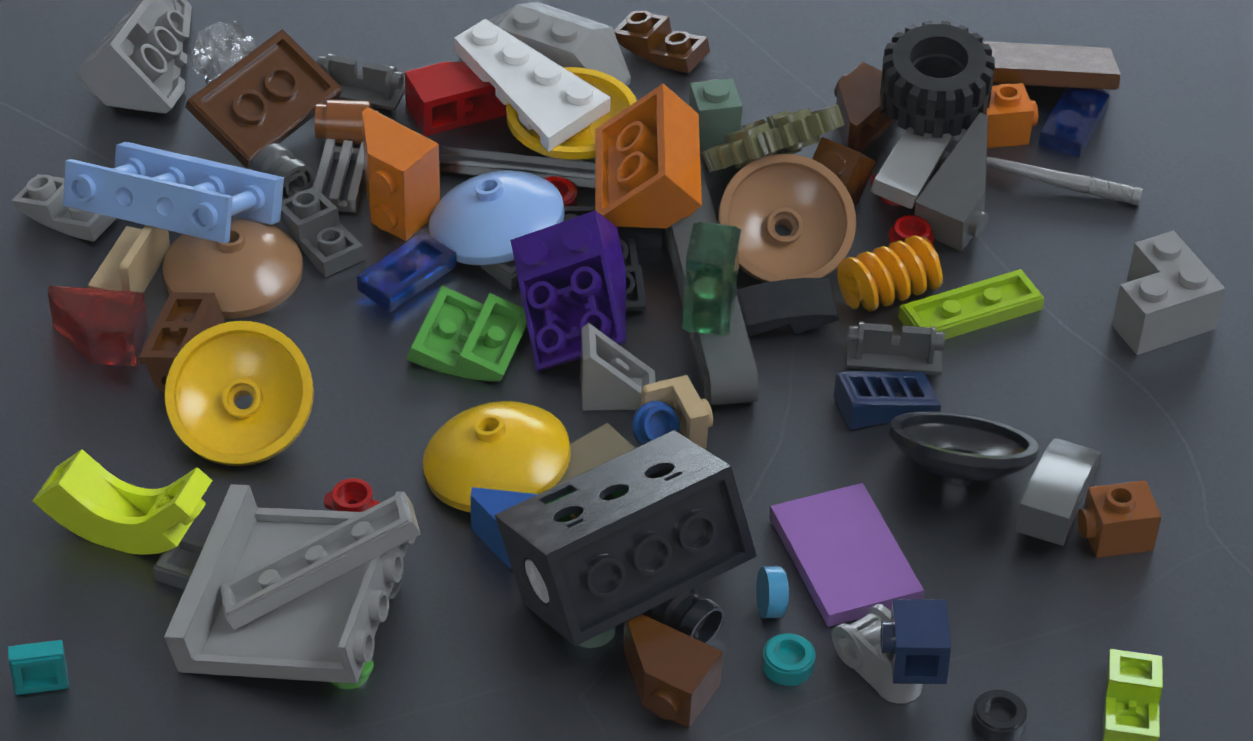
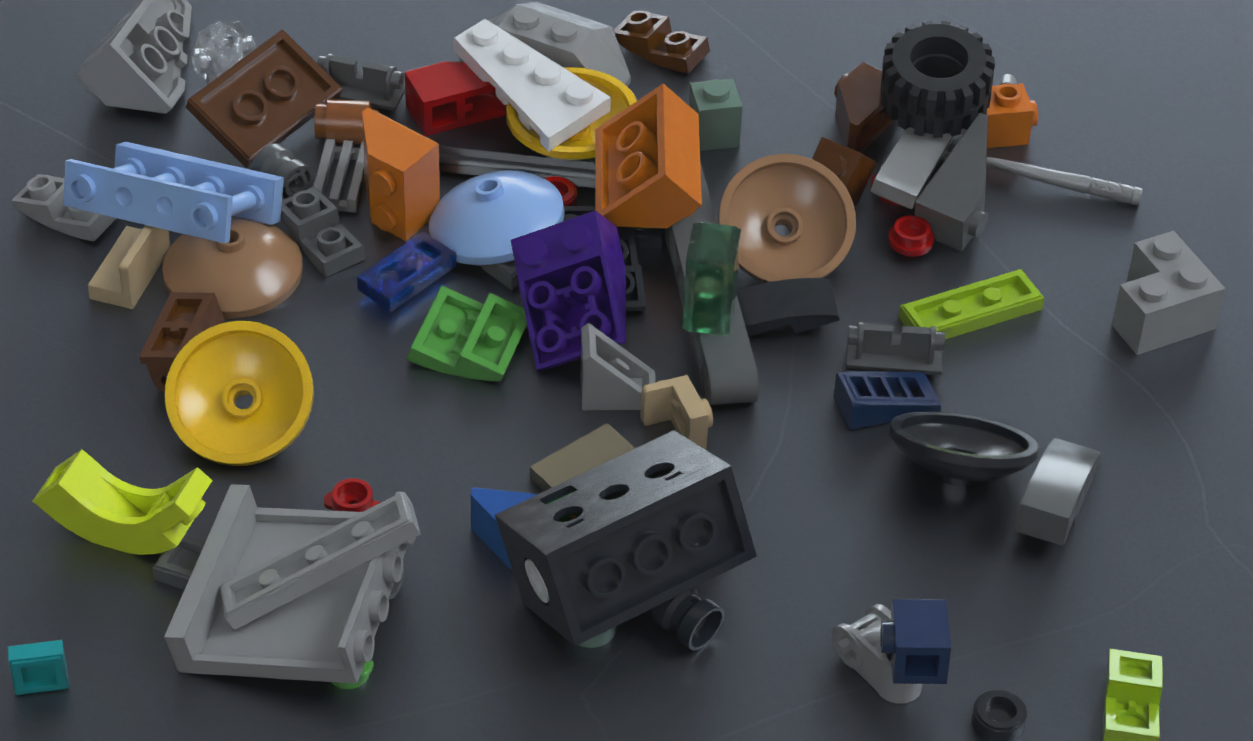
(100, 322): clear red slope -> none
(497, 449): yellow dish -> none
(654, 420): blue plate -> none
(671, 669): reddish brown slope -> none
(772, 592): dark azure tile -> none
(780, 134): olive gear -> none
(788, 659): teal tile -> none
(844, 553): medium lavender tile -> none
(890, 273): light orange piece -> none
(1054, 65): tile -> none
(1074, 120): clear blue plate -> none
(1119, 519): dark orange brick -> none

